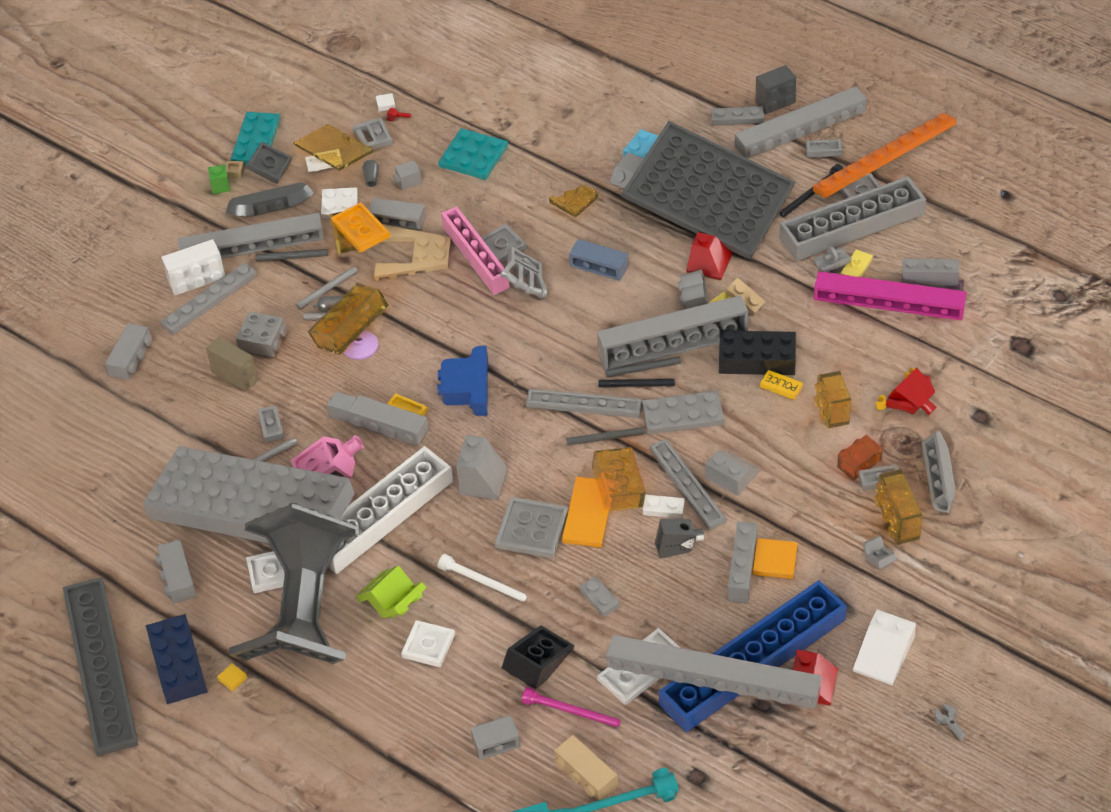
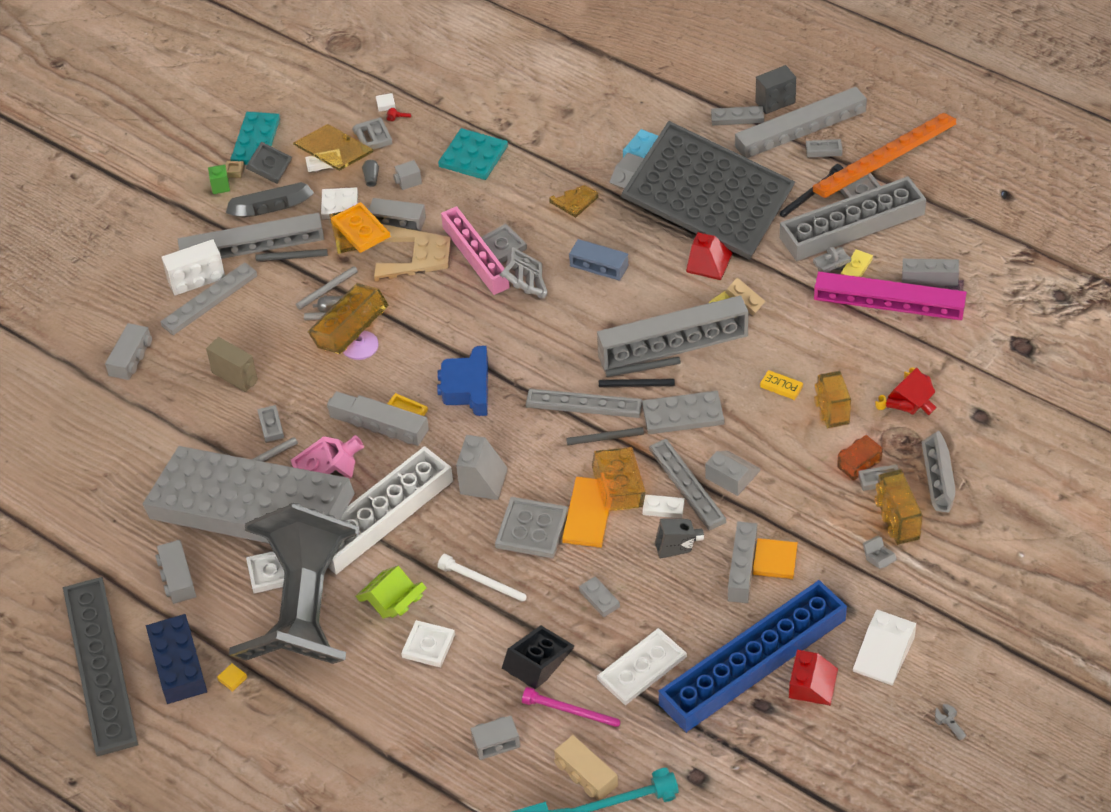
(261, 334): light grey brick -> none
(693, 289): light grey brick -> none
(714, 671): light grey brick -> none
(757, 352): black brick -> none

